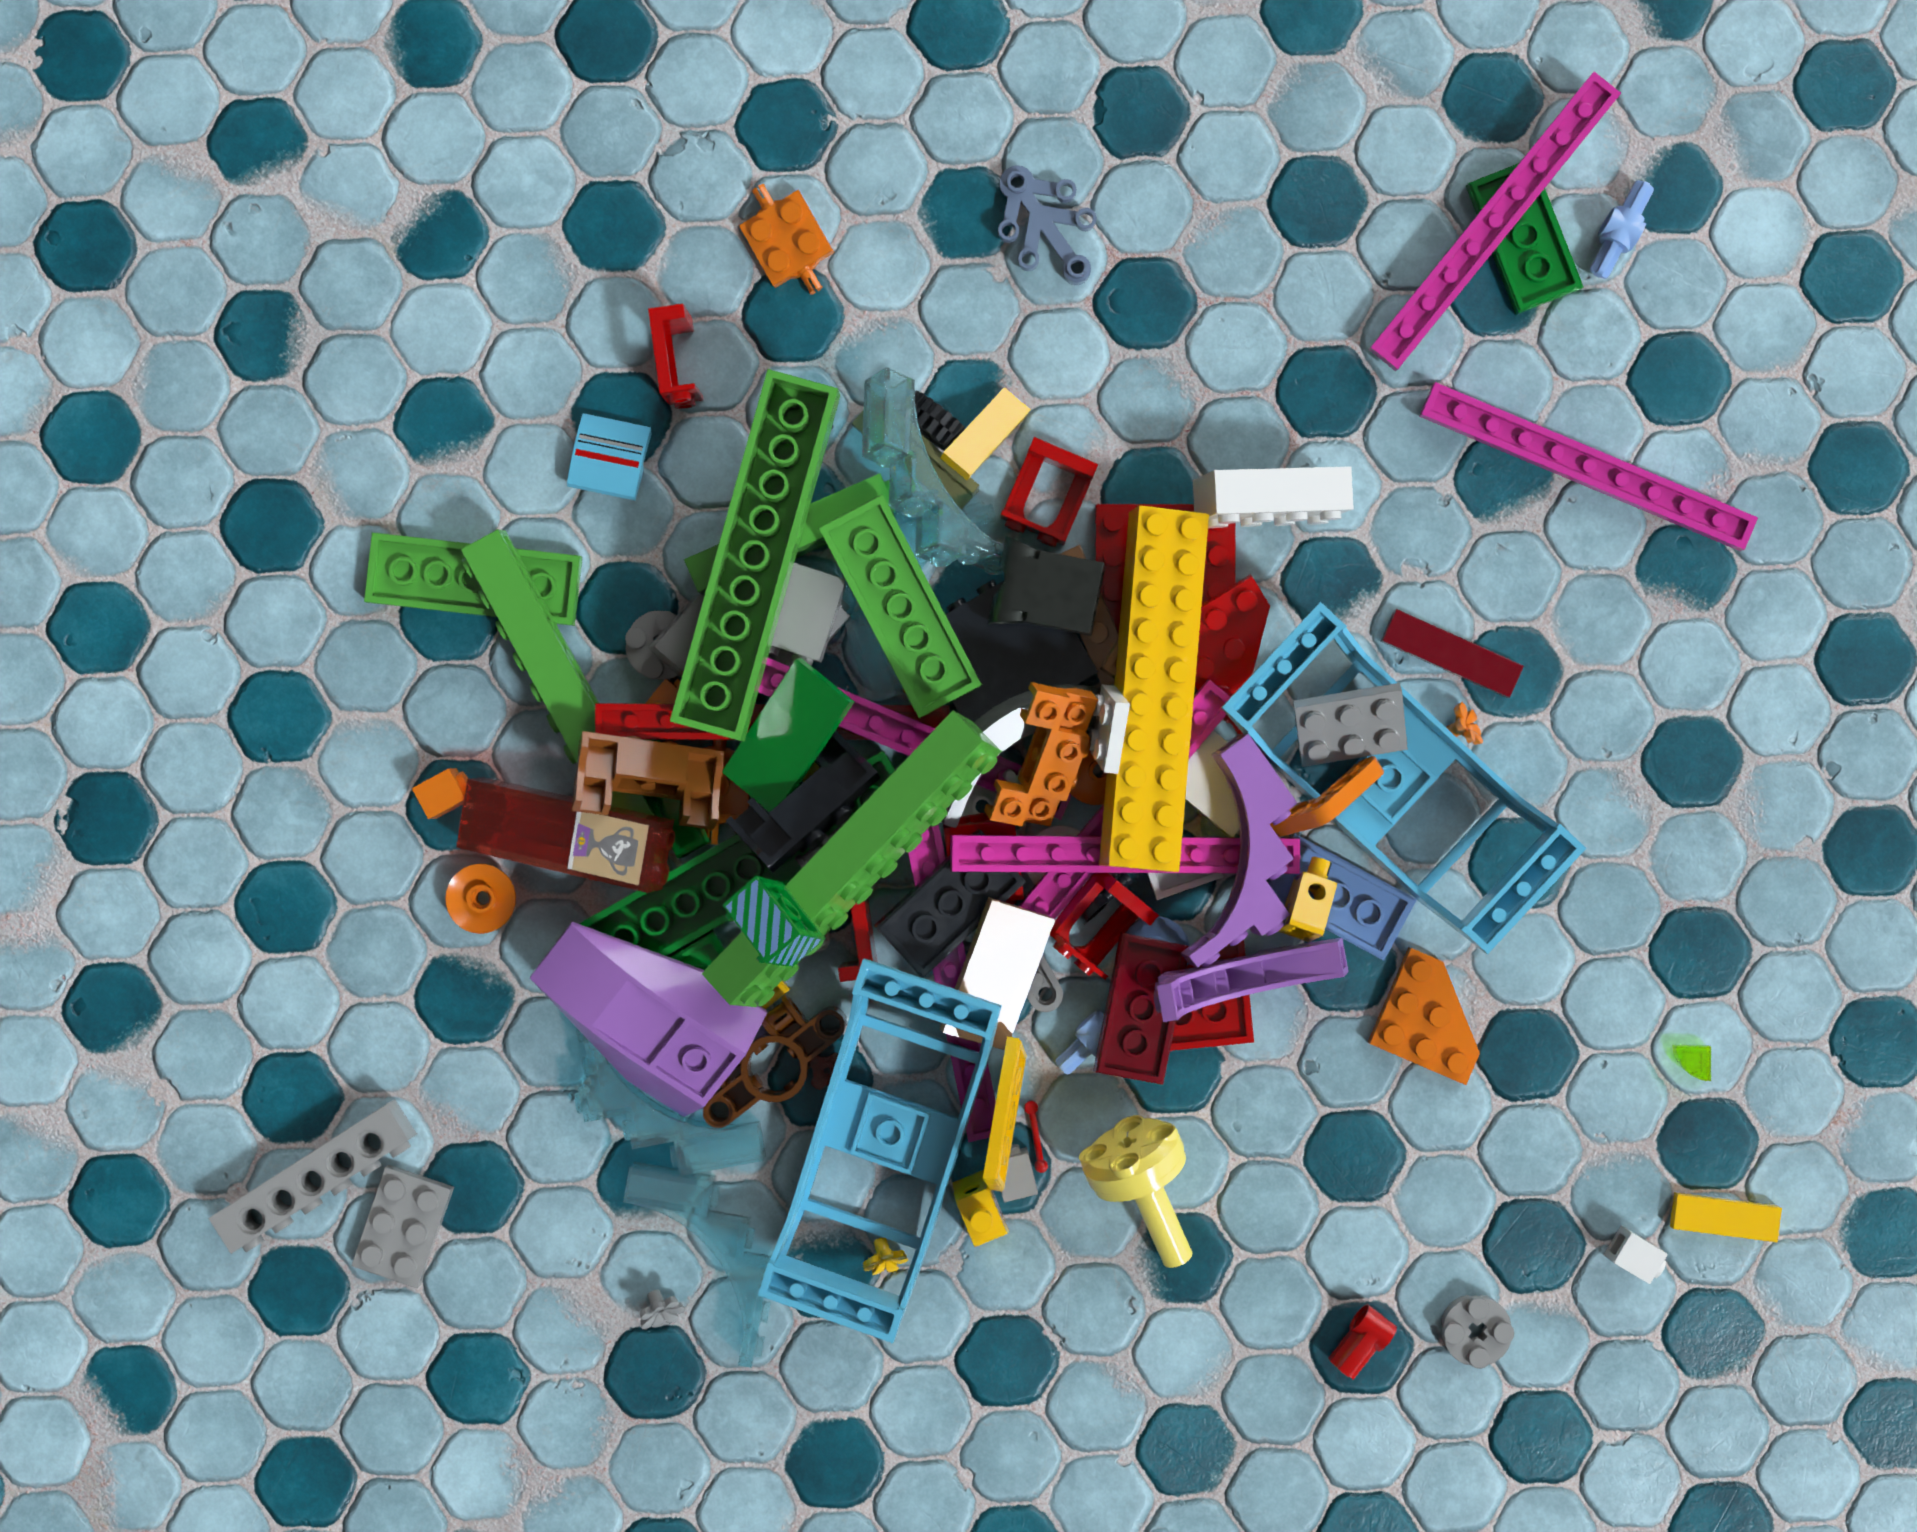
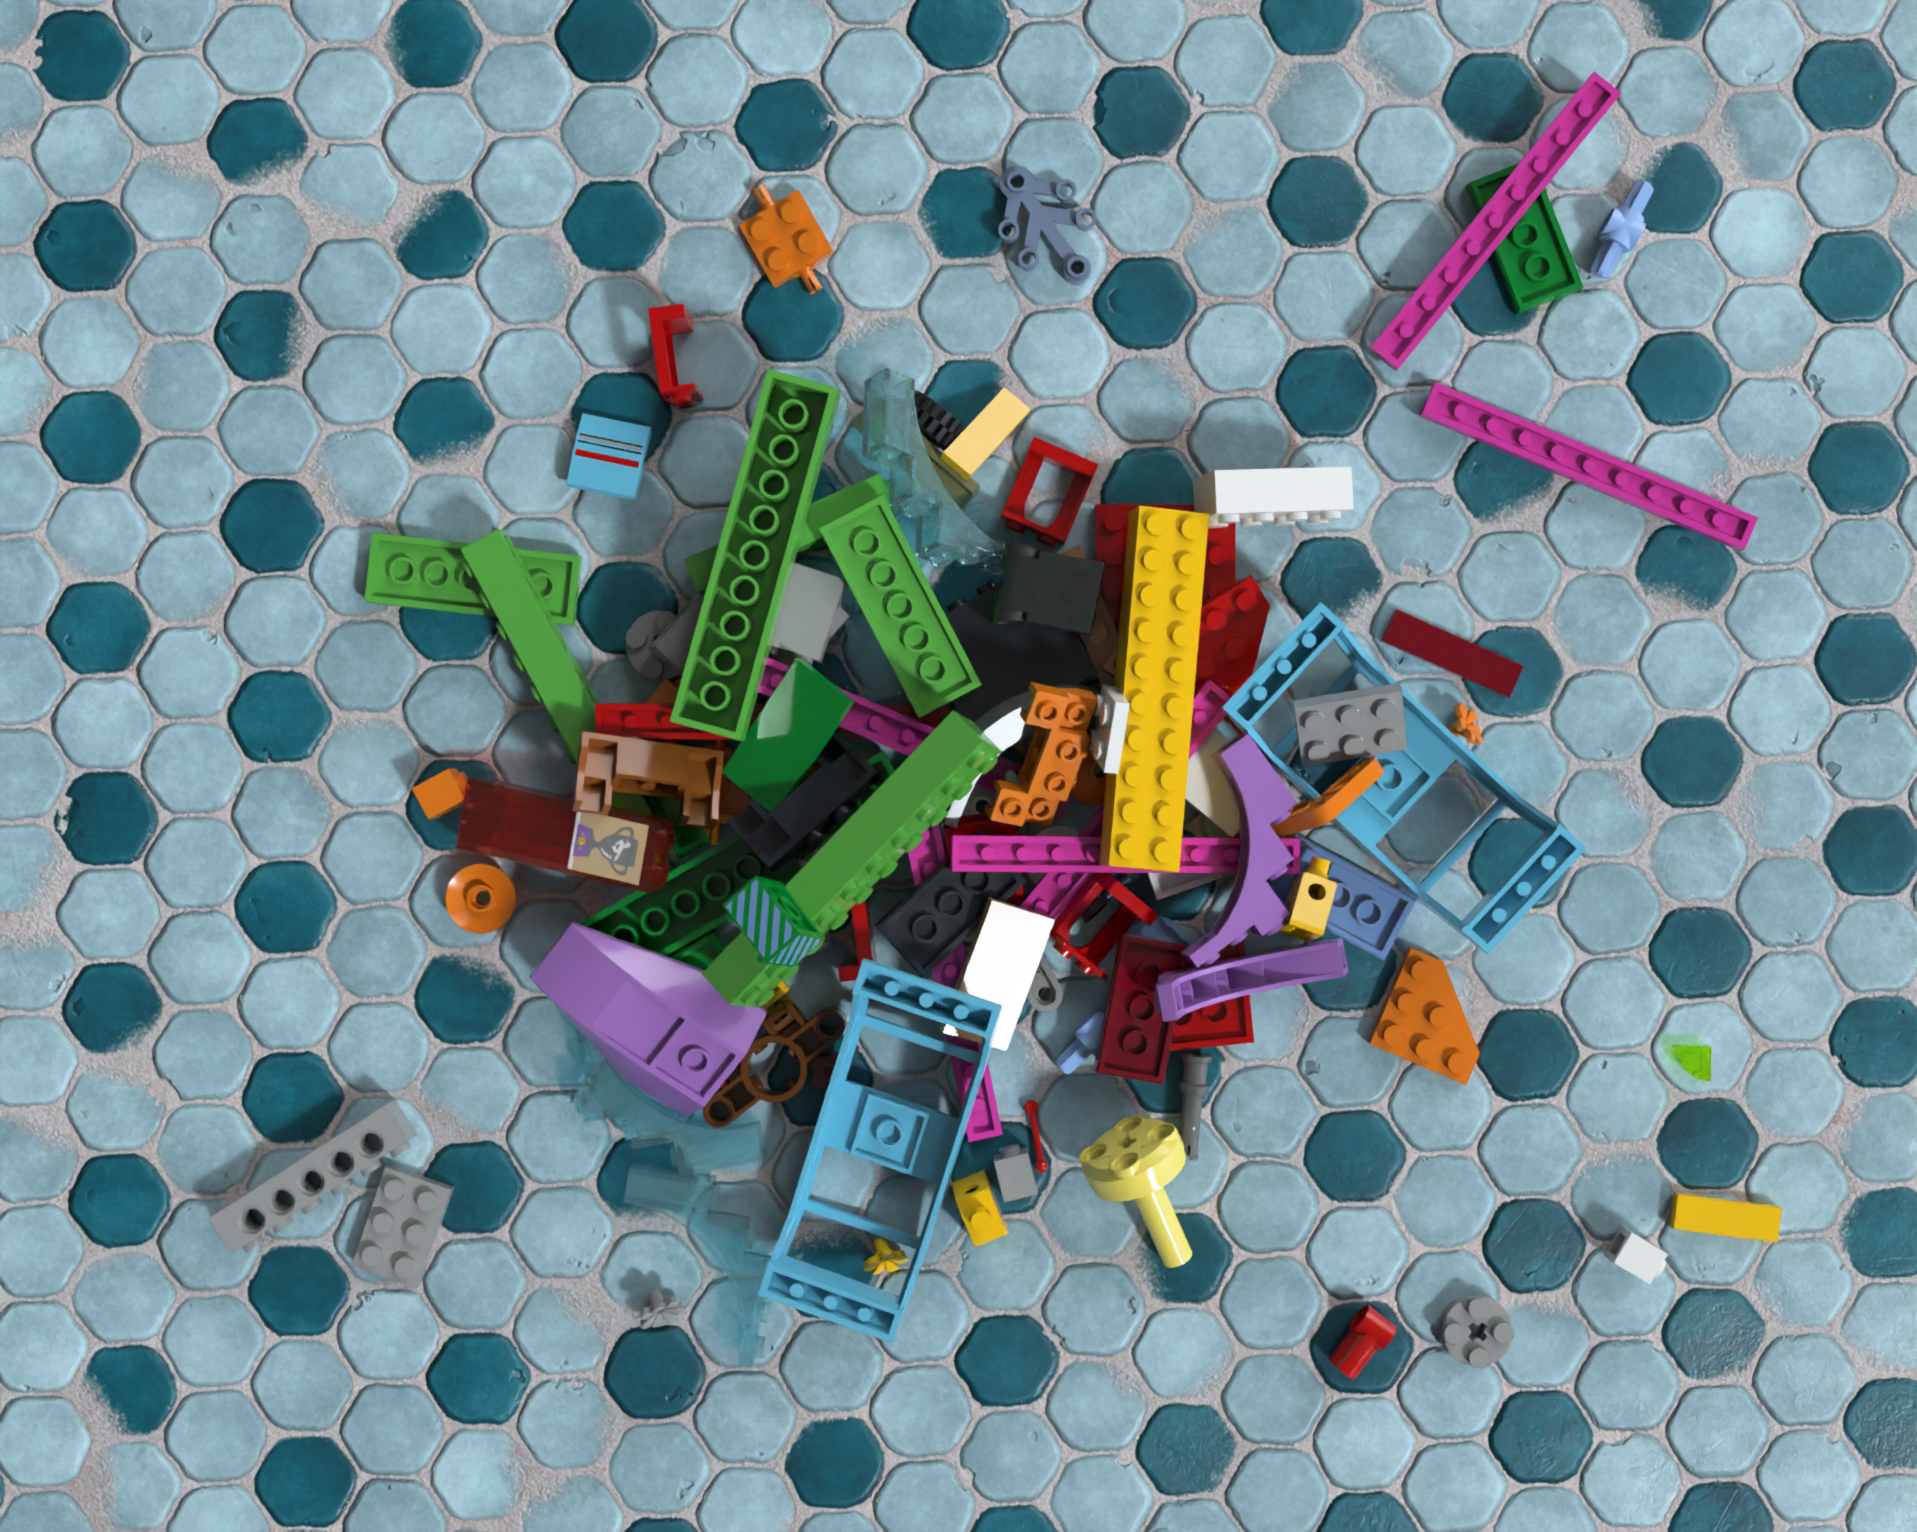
(1005, 1114): yellow tile -> none
(1193, 1088): none -> dark grey pin

